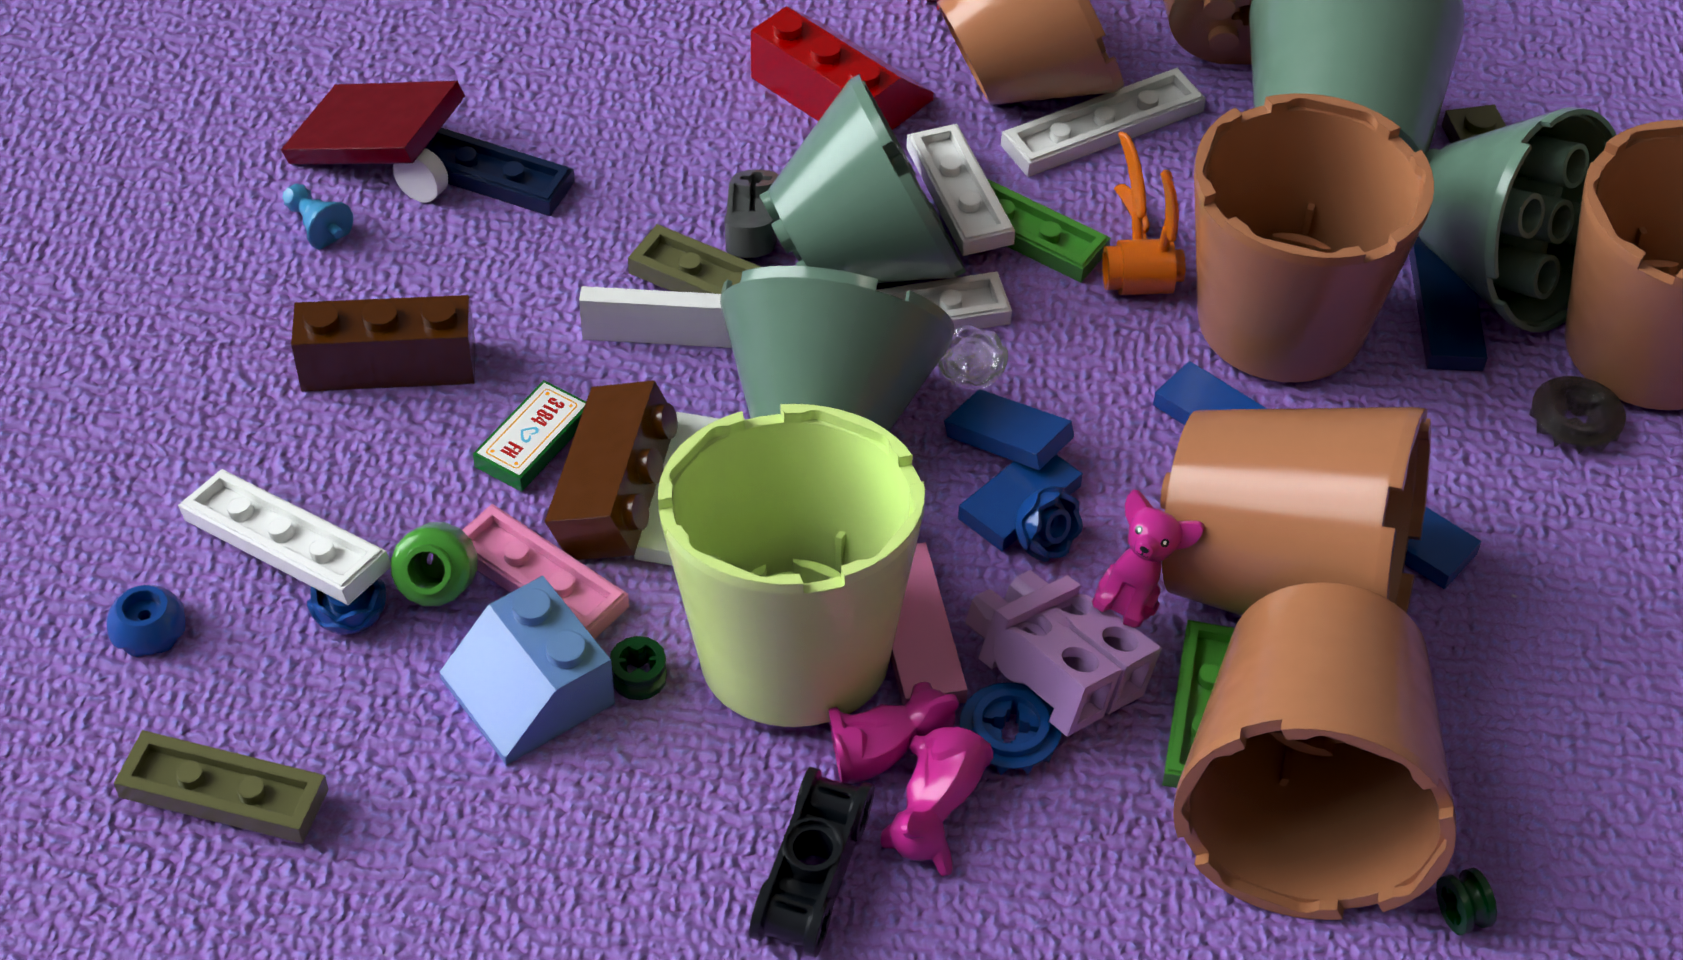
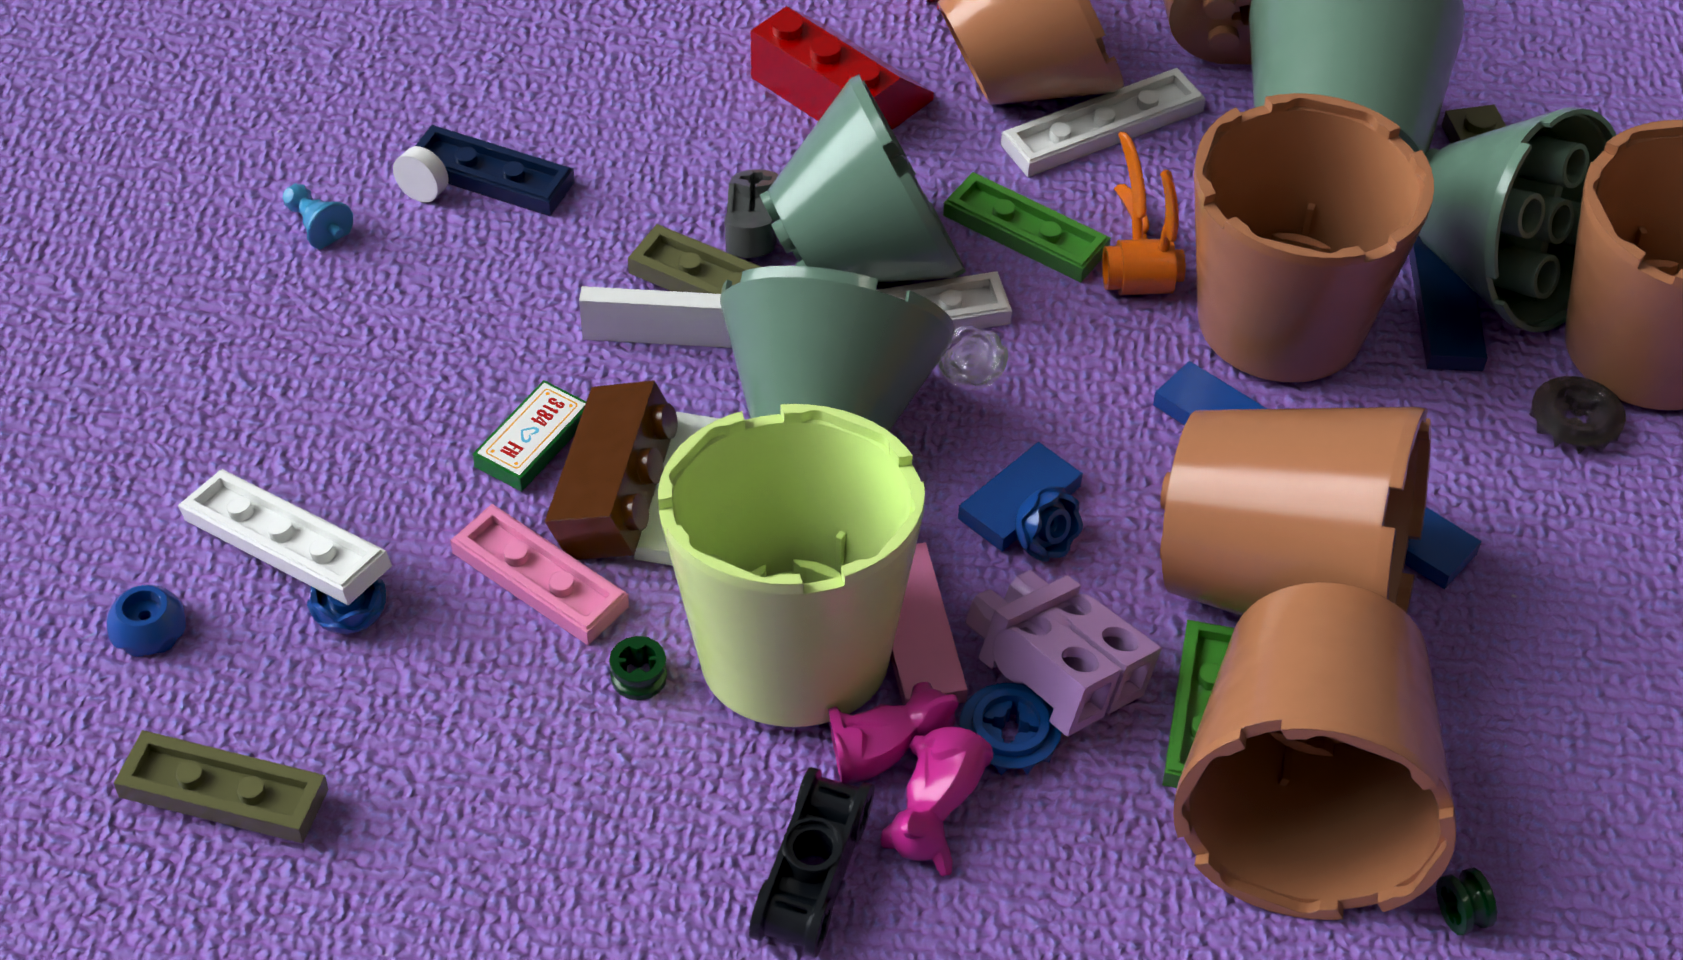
(373, 123): dark red tile -> none
(383, 343): reddish brown brick -> none
(438, 579): bright green head -> none
(528, 671): medium blue slope -> none
(960, 190): white tile -> none
(1009, 429): blue tile -> none
(1132, 582): dark pink animal -> none

